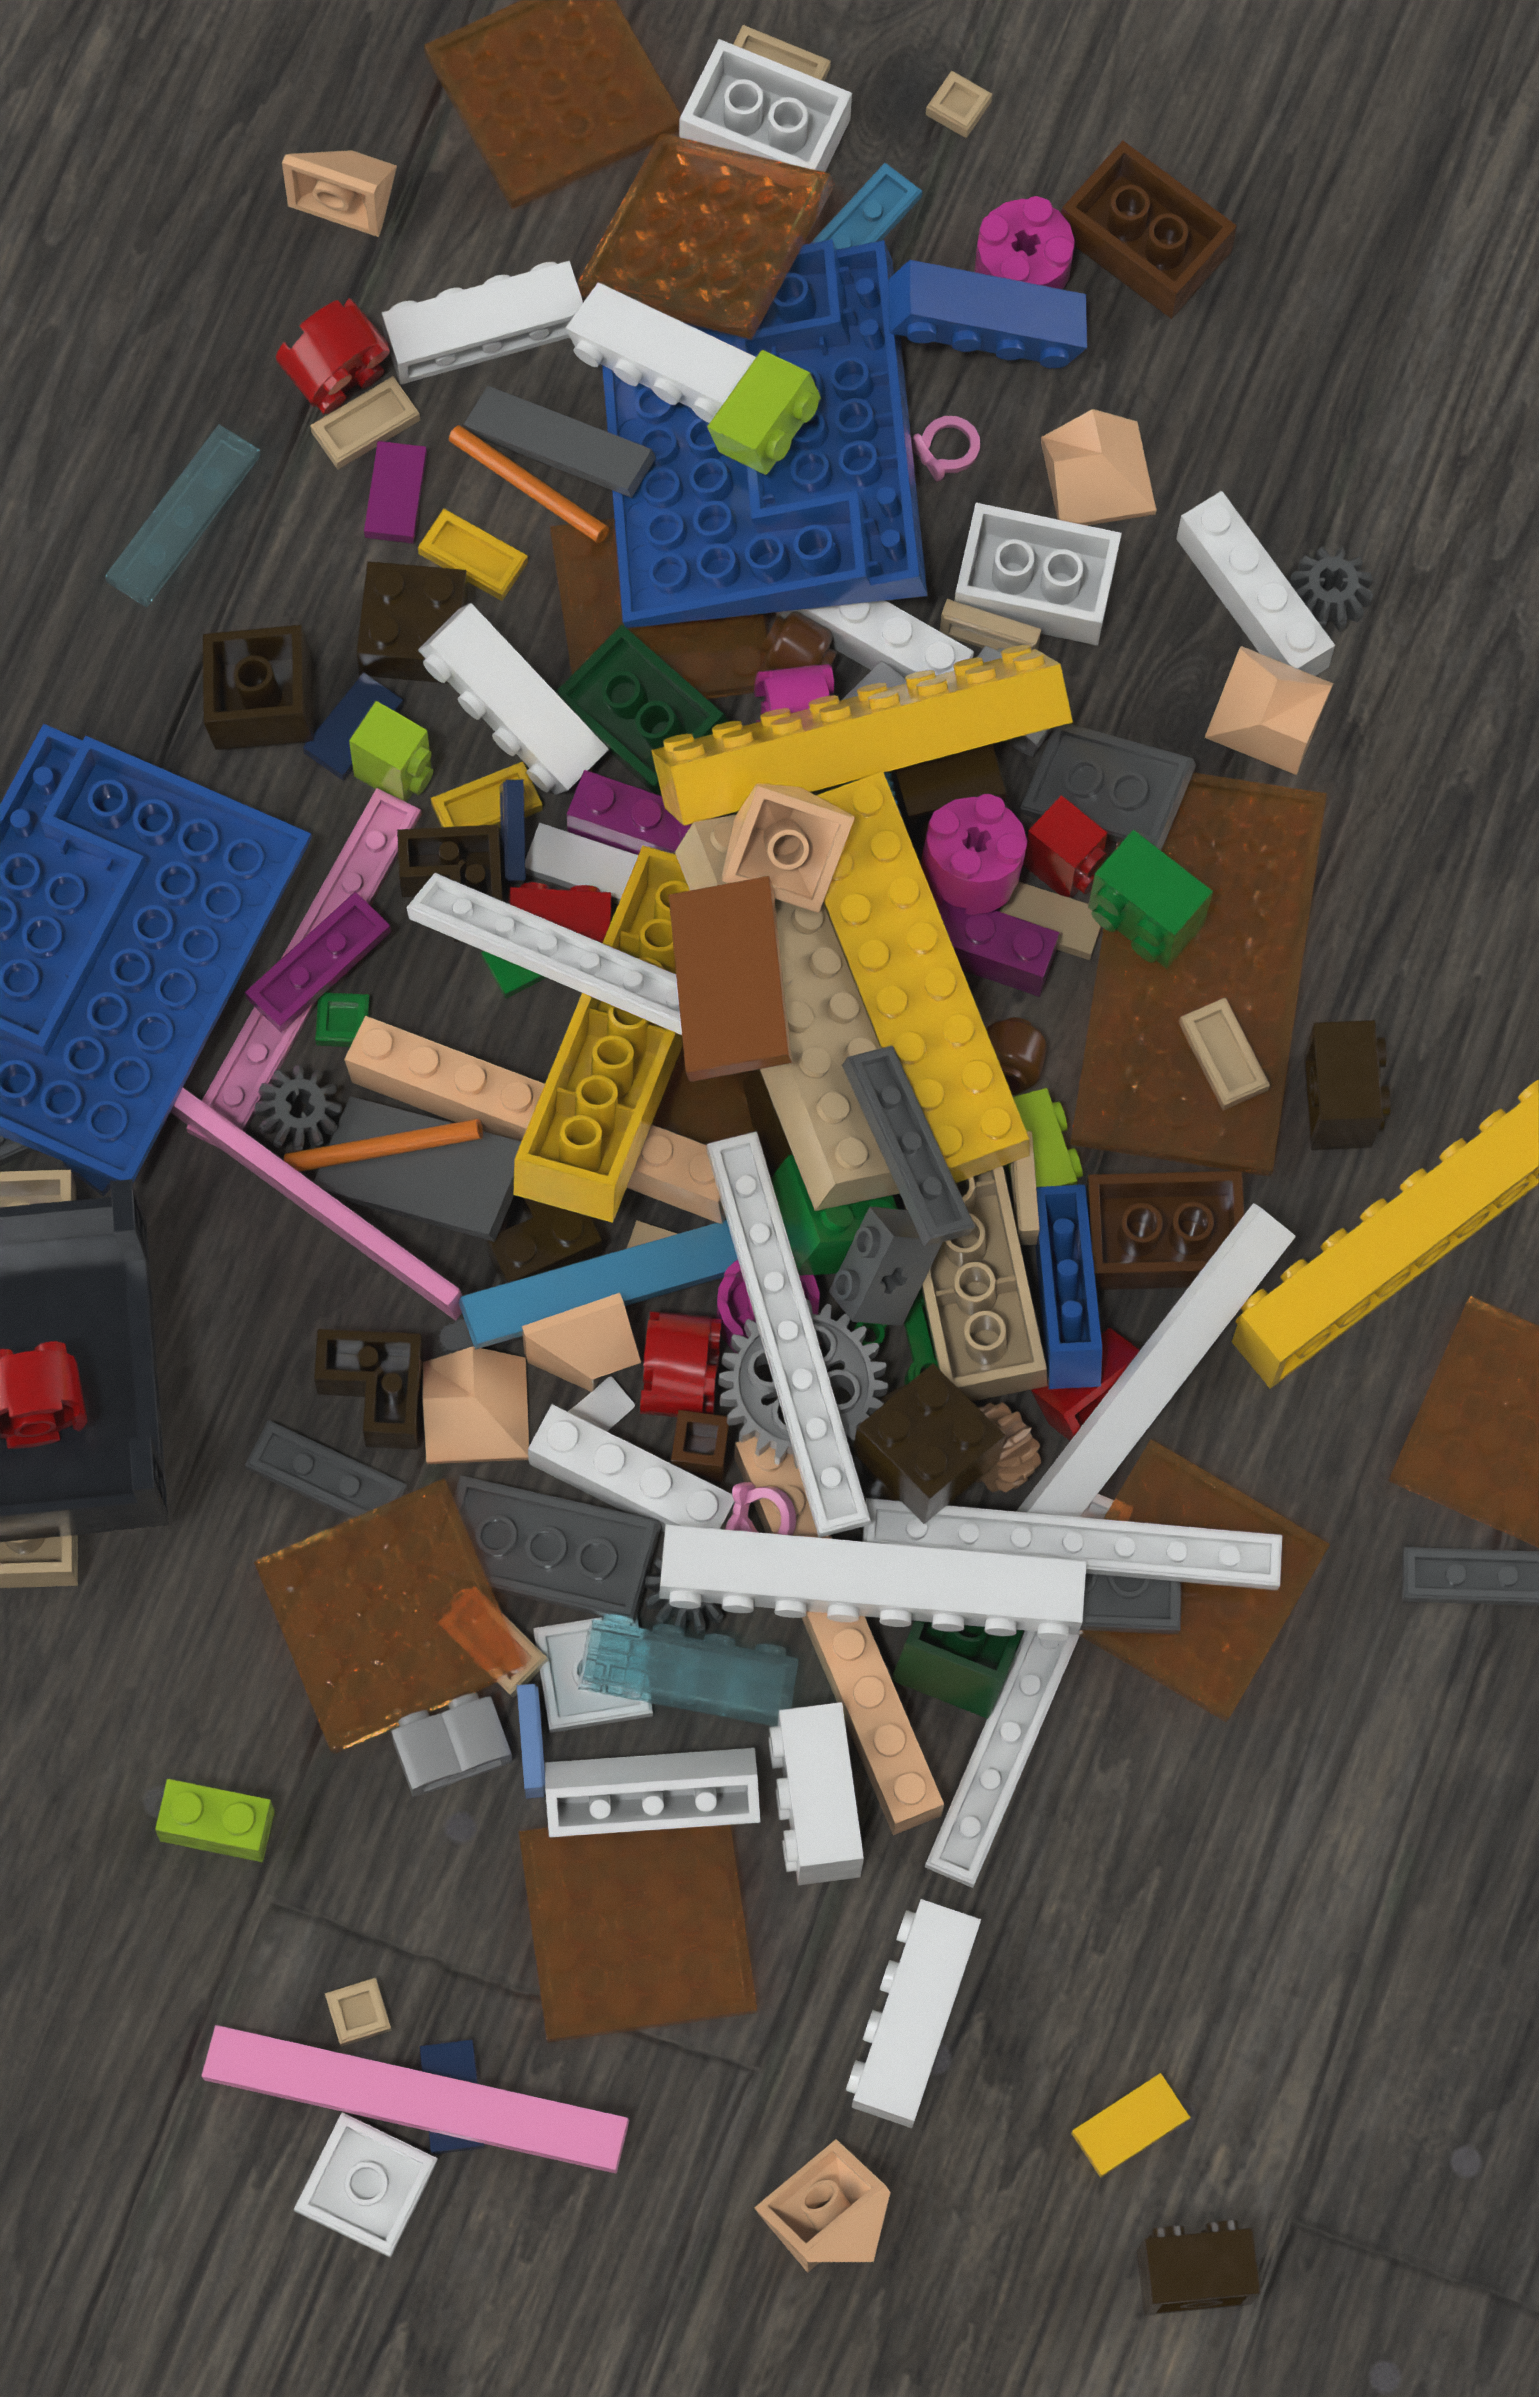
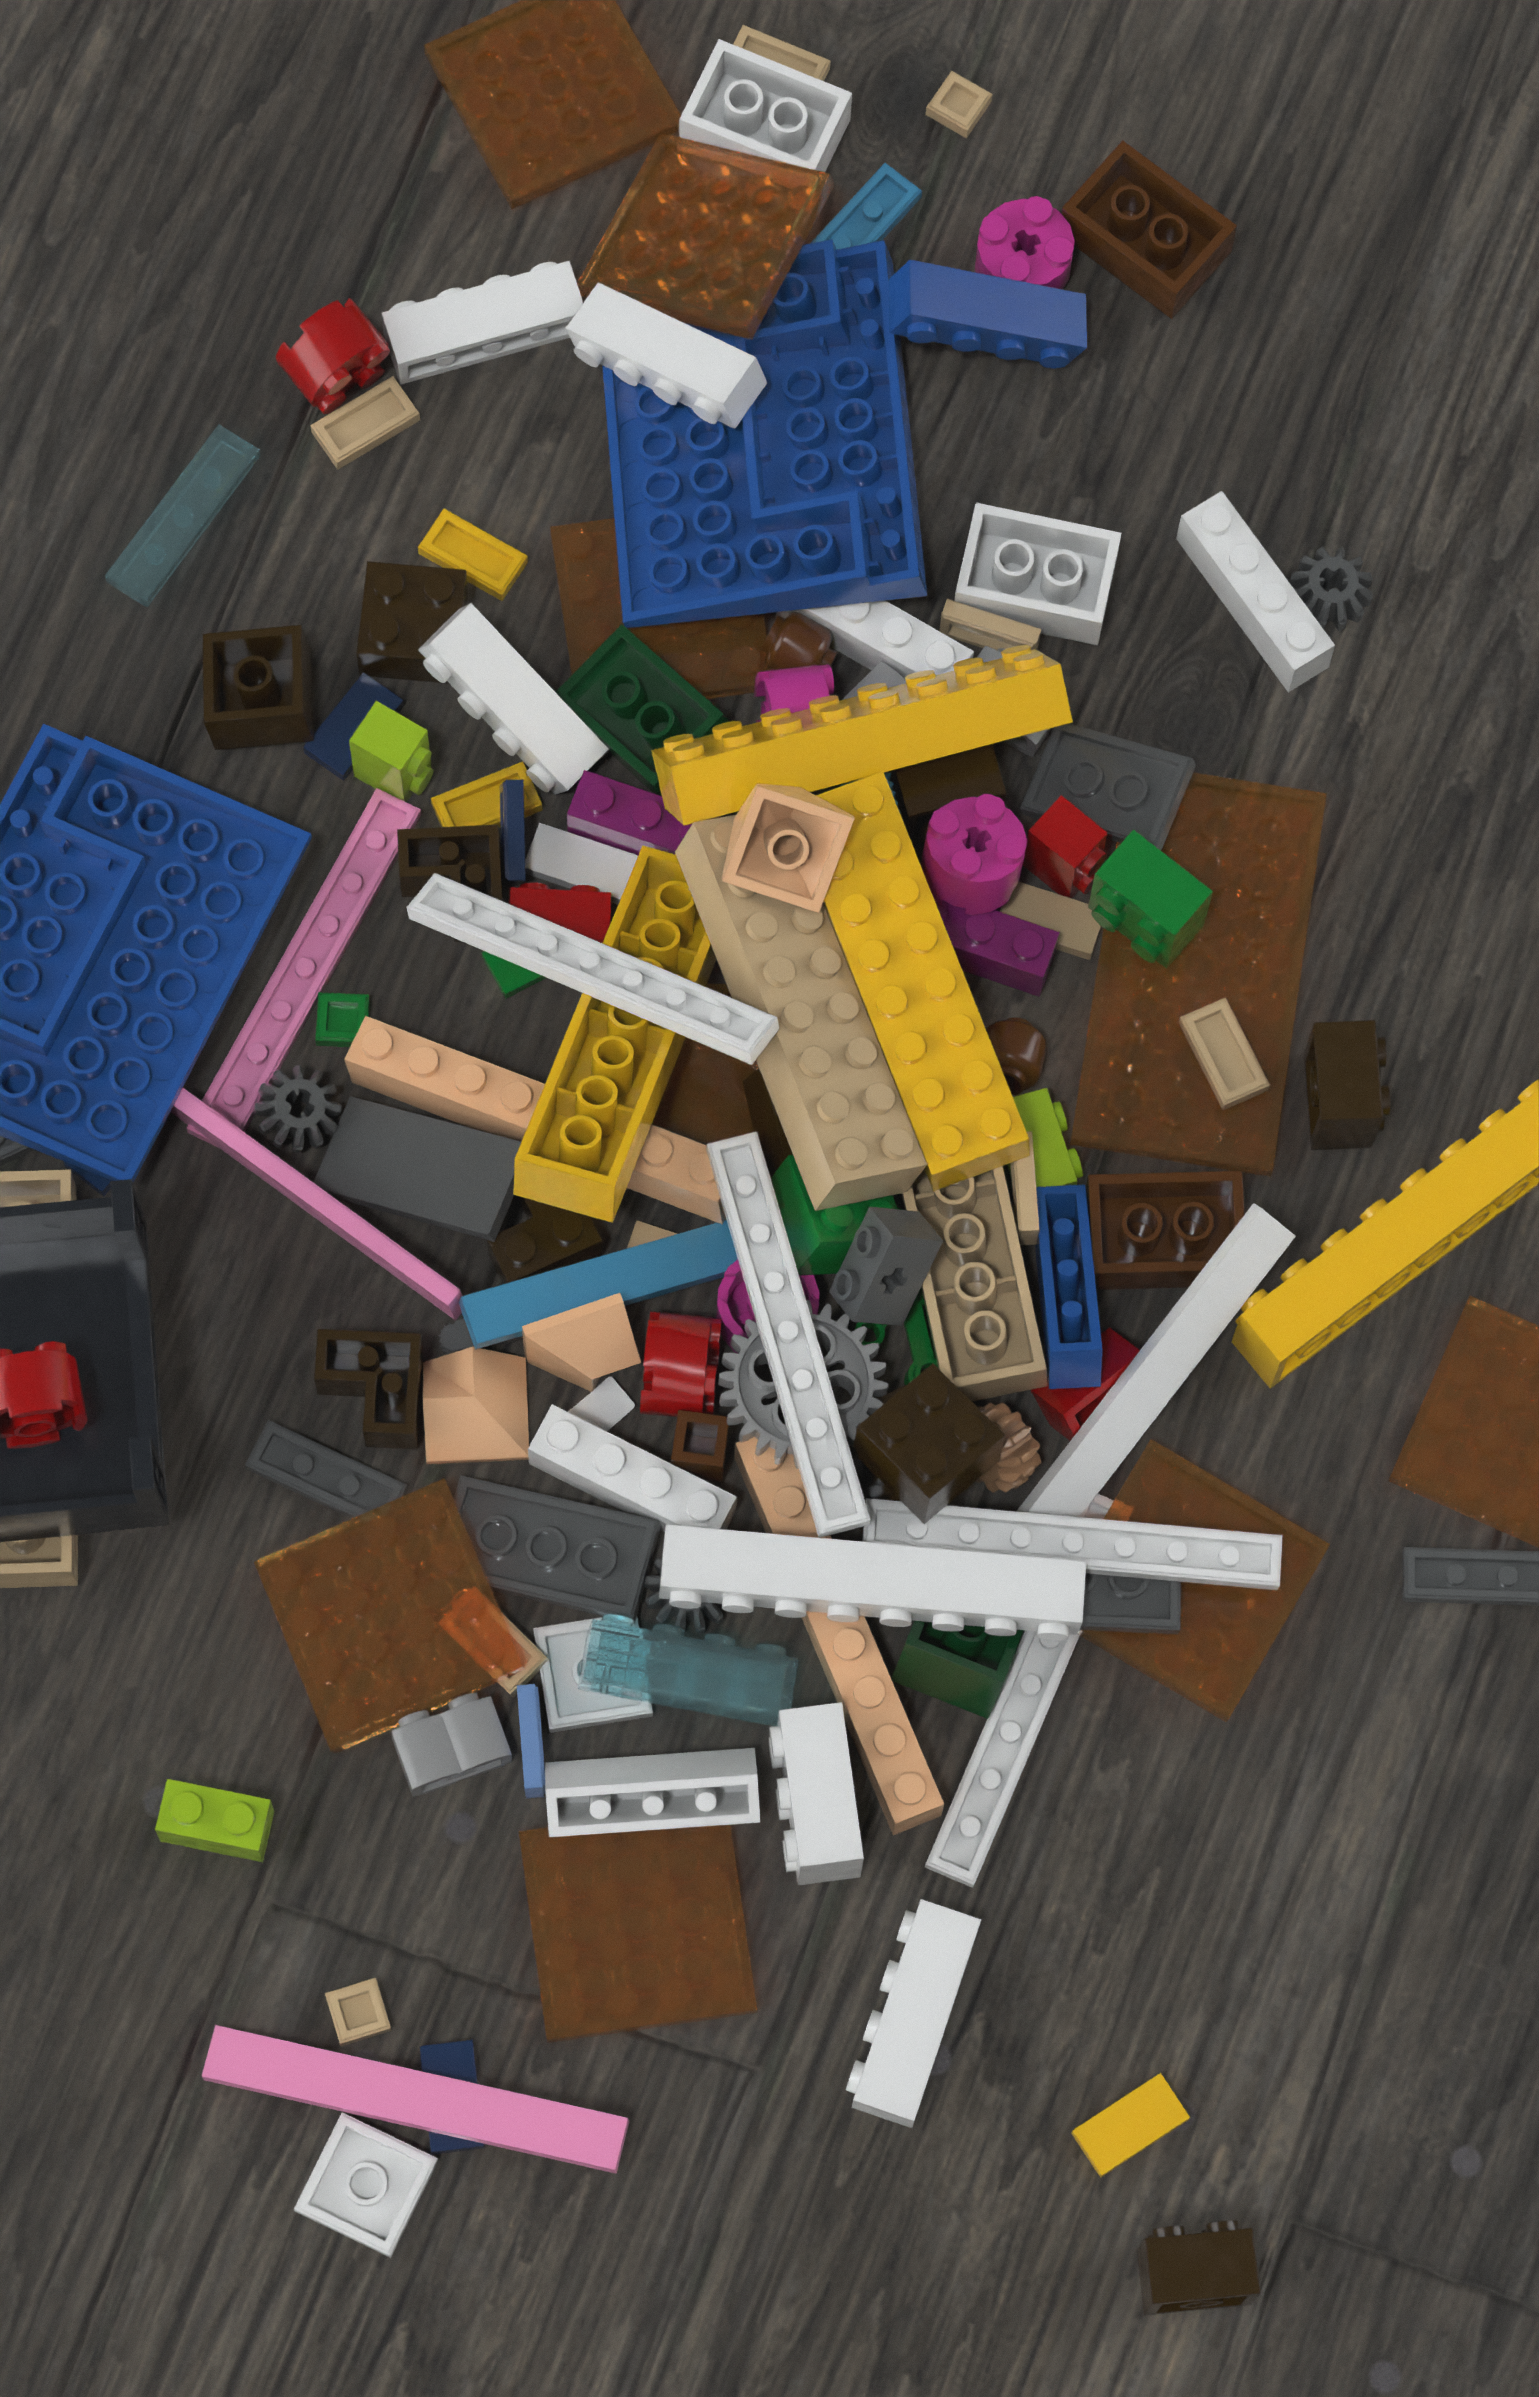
(318, 962): magenta plate -> none
(340, 187): light nougat slope -> none
(385, 1145): orange piece -> none
(395, 492): magenta tile -> none
(529, 484): orange piece -> none
(560, 441): dark grey tile -> none
(729, 979): dark orange tile -> none
(745, 1494): bright pink piece -> none
(764, 412): lime brick -> none
(828, 2209): light nougat slope -> none
(908, 1146): dark grey tile -> none
(939, 467): bright pink piece -> none
(1098, 470): light nougat slope -> none
(1268, 710): light nougat slope -> none

